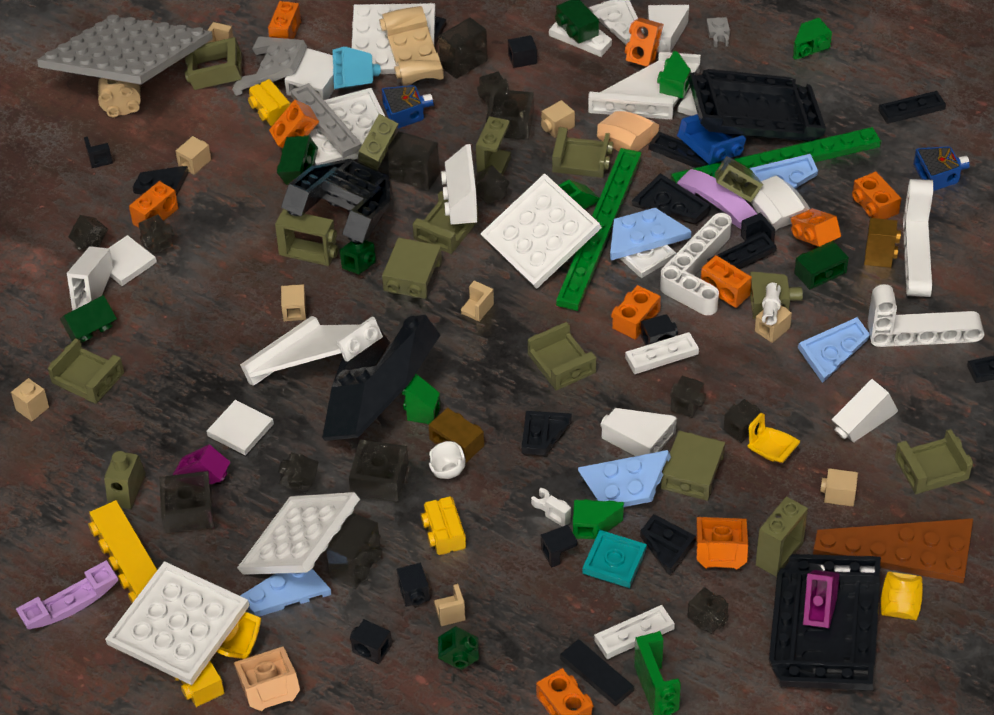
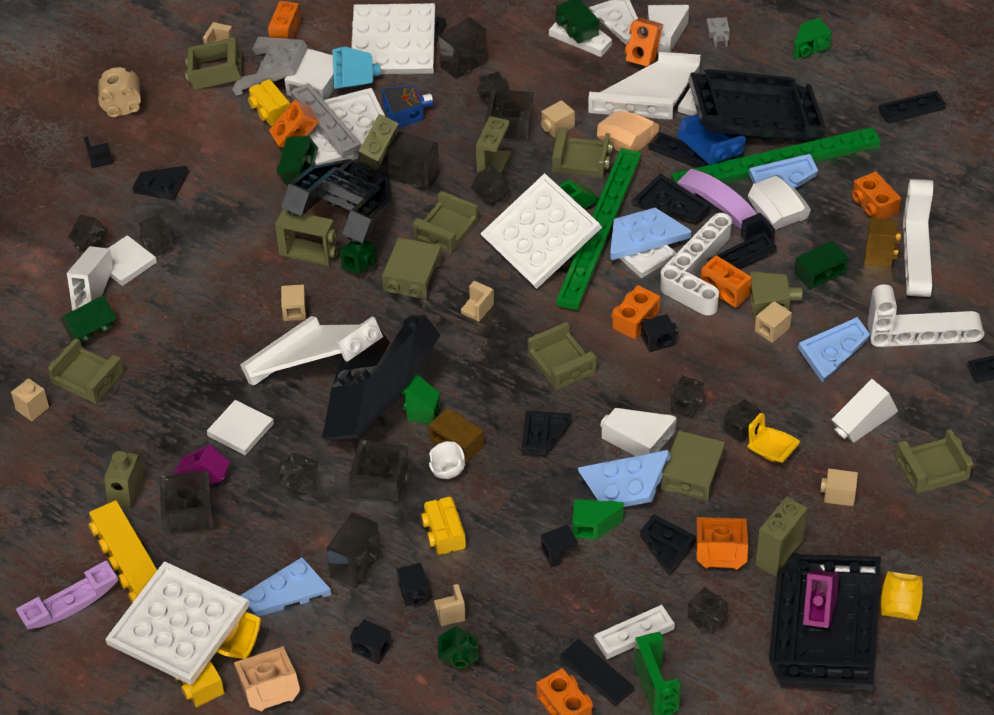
(125, 49): light grey plate -> none
(157, 200): orange brick -> none
(194, 154): tan brick -> none
(299, 534): white plate -> none
(411, 45): tan piece -> none
(460, 187): white slope -> none
(522, 51): black panel -> none
(554, 509): white plate -> none
(614, 558): teal plate -> none
(661, 353): white plate -> none
(674, 77): green slope -> none
(735, 175): olive torso -> none
(771, 303): white pin -> none
(815, 227): orange brick -> none
(916, 548): dark orange wing -> none
(939, 165): torso -> none

